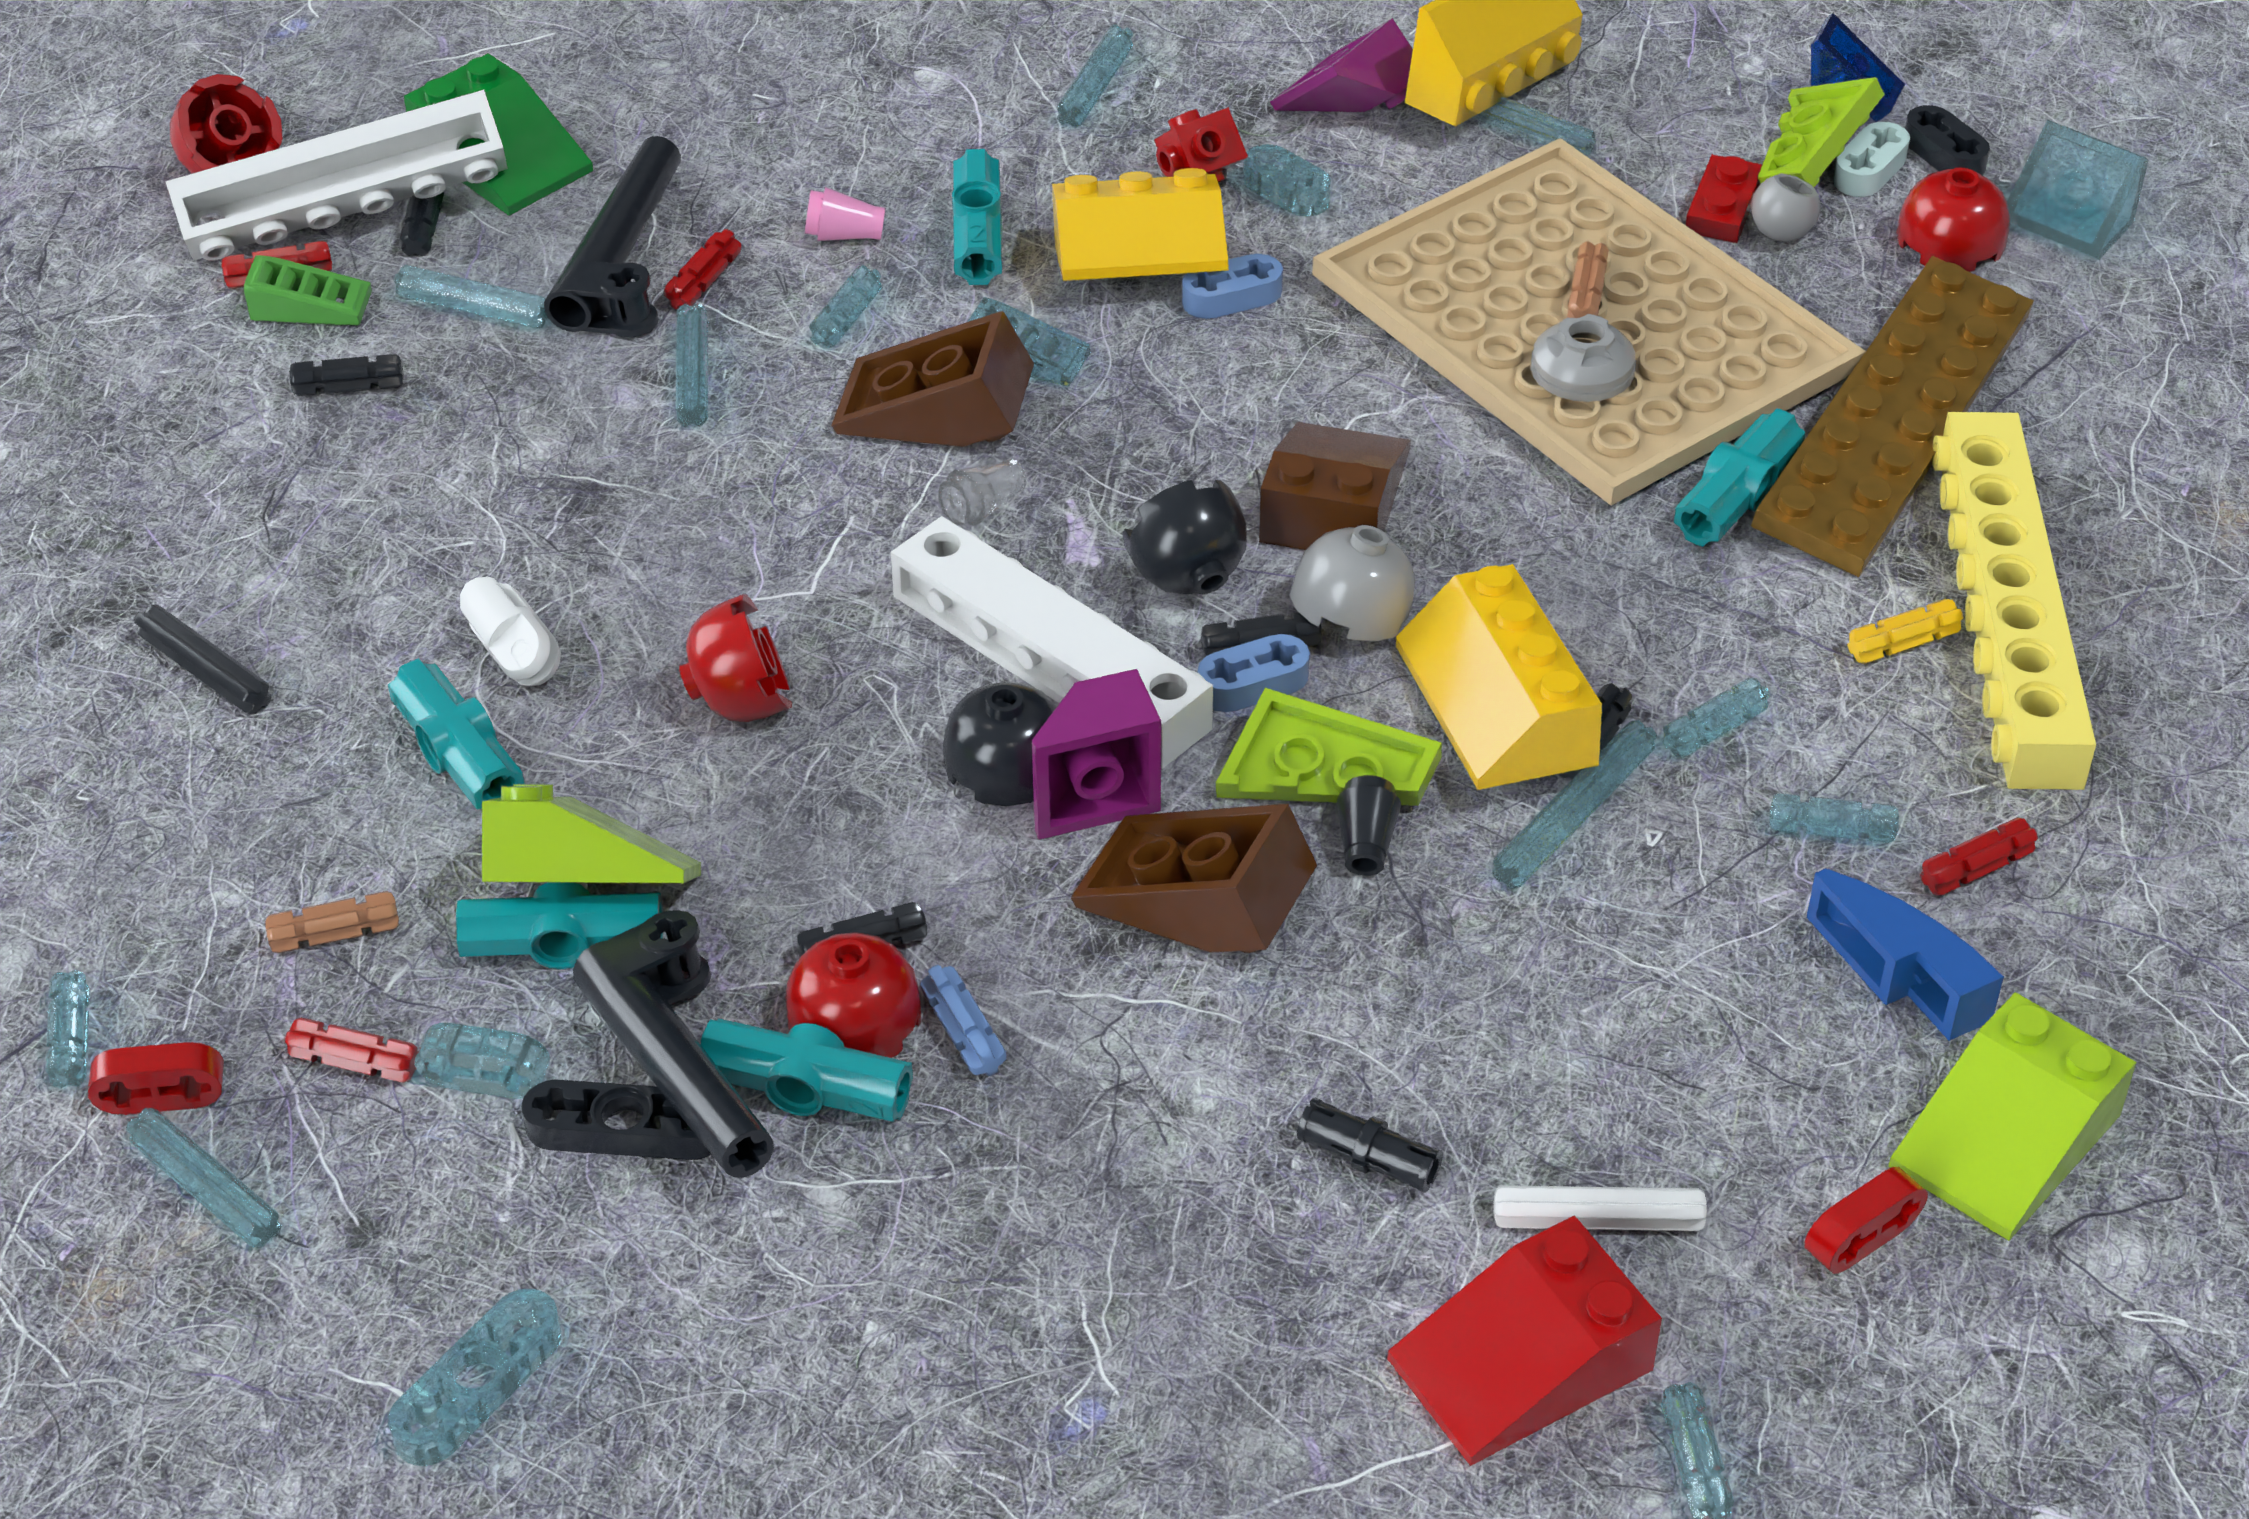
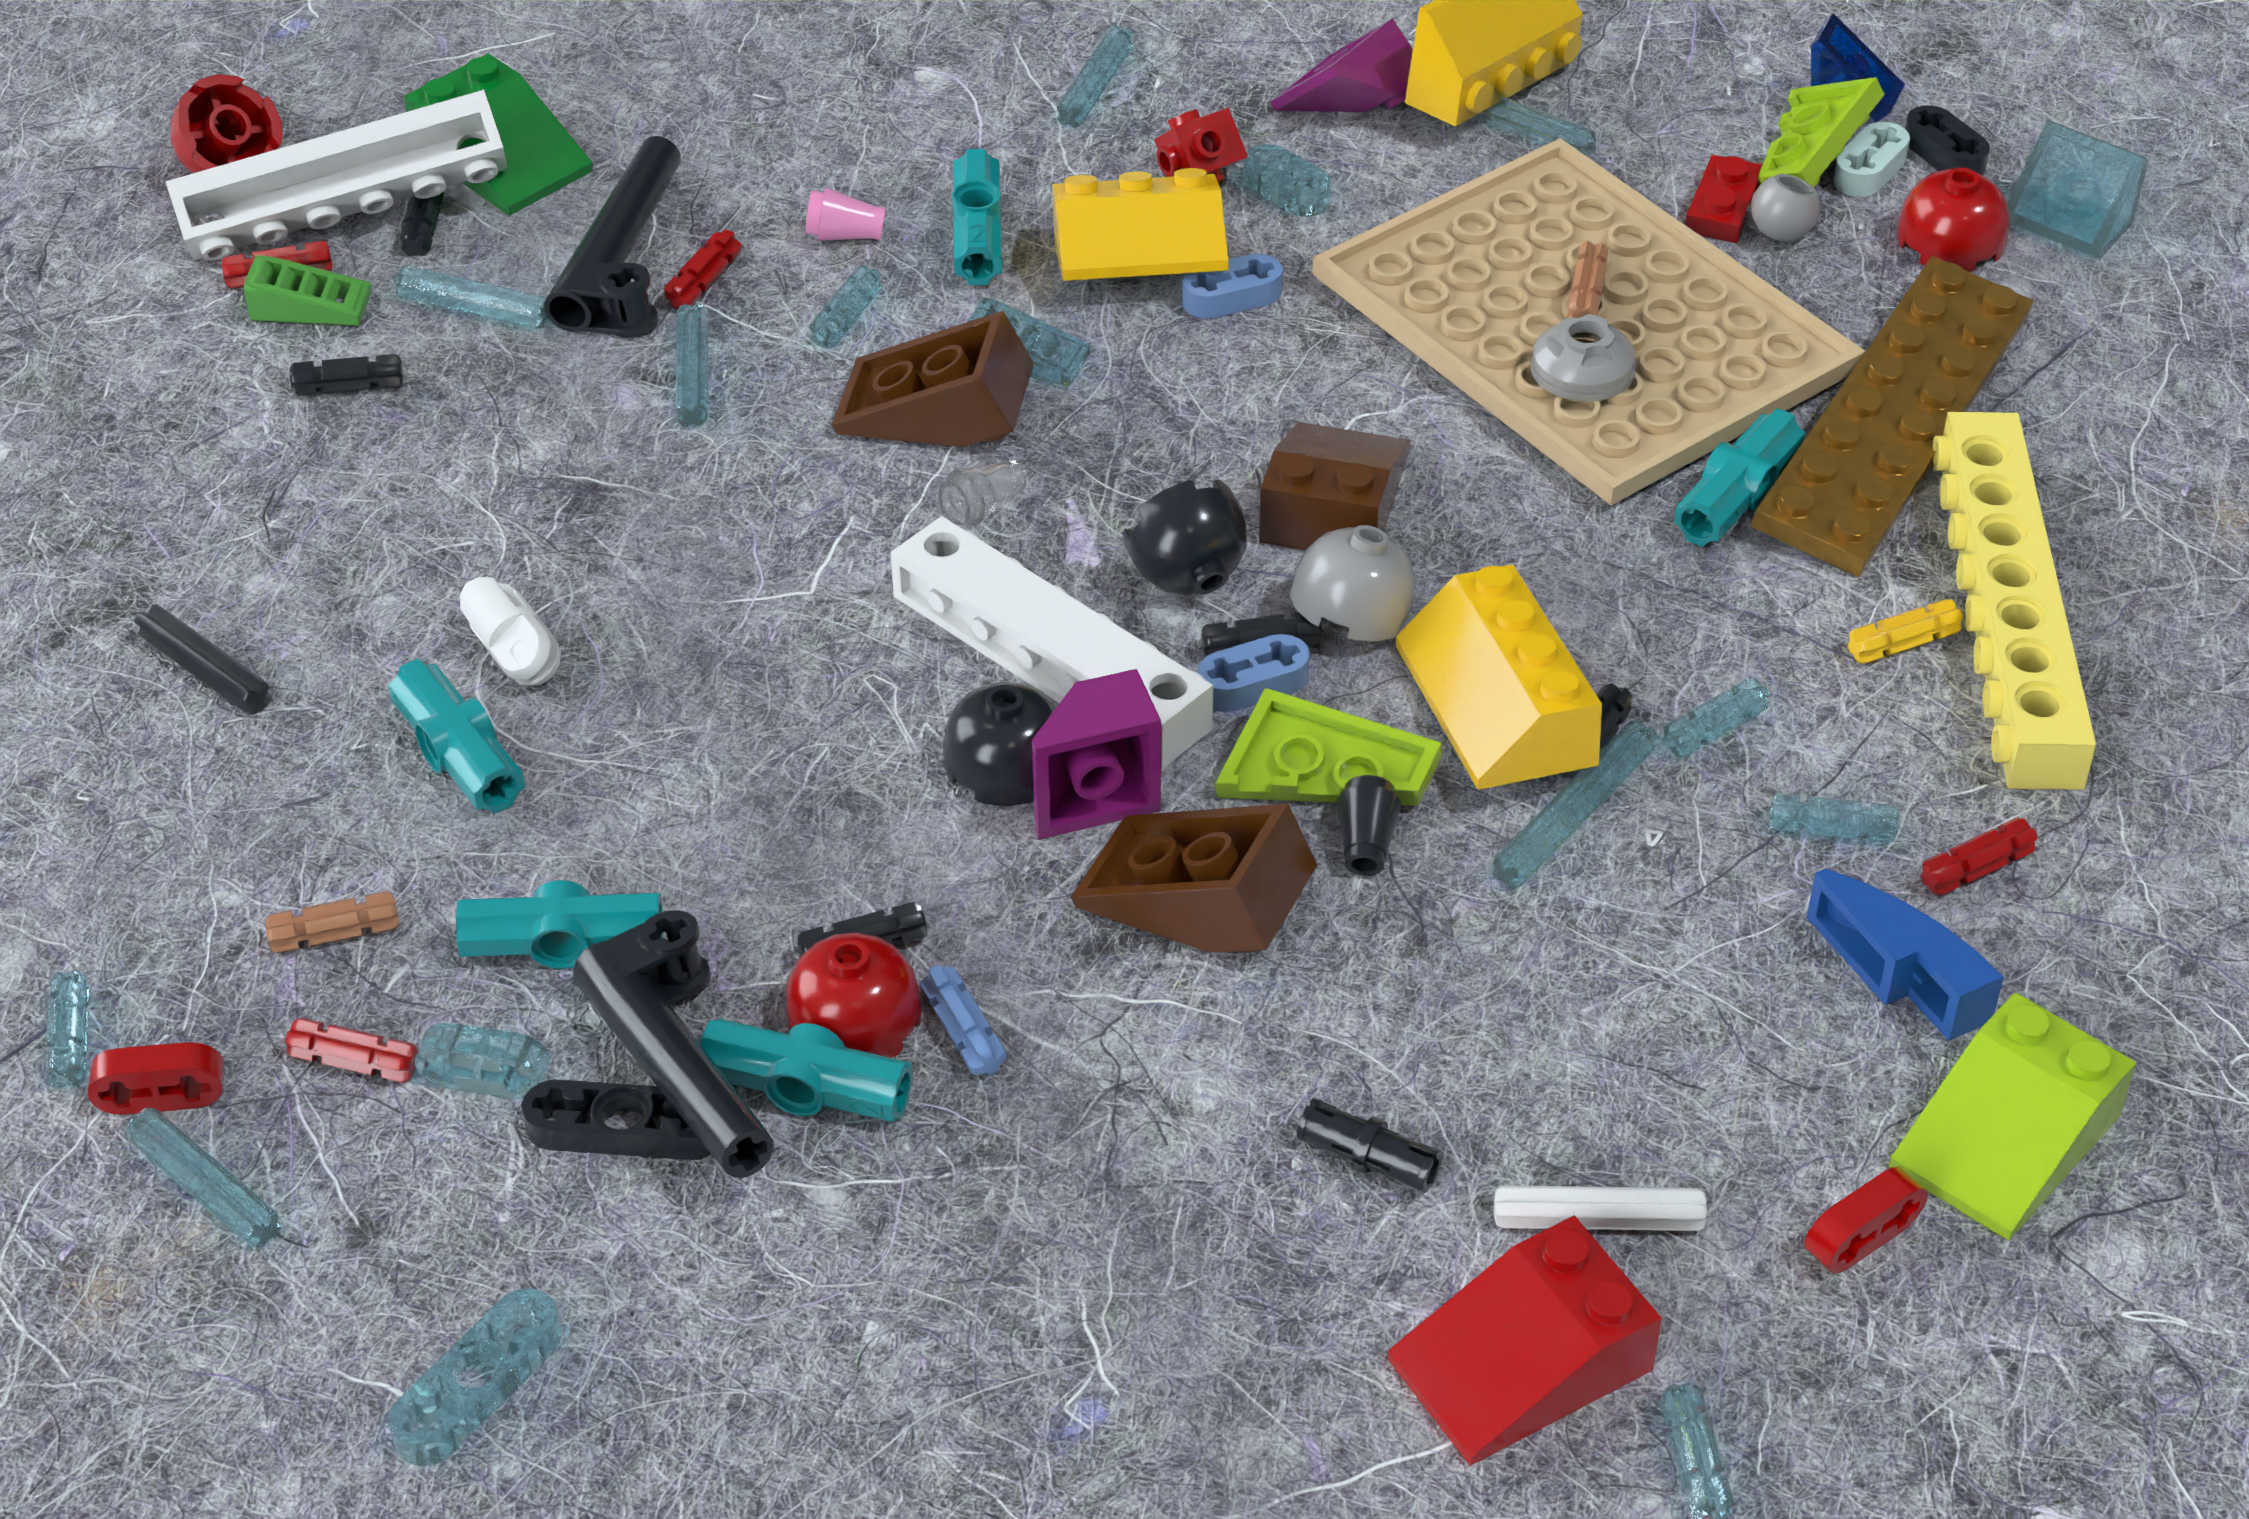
(561, 839): lime slope -> none
(734, 664): red cylinder -> none

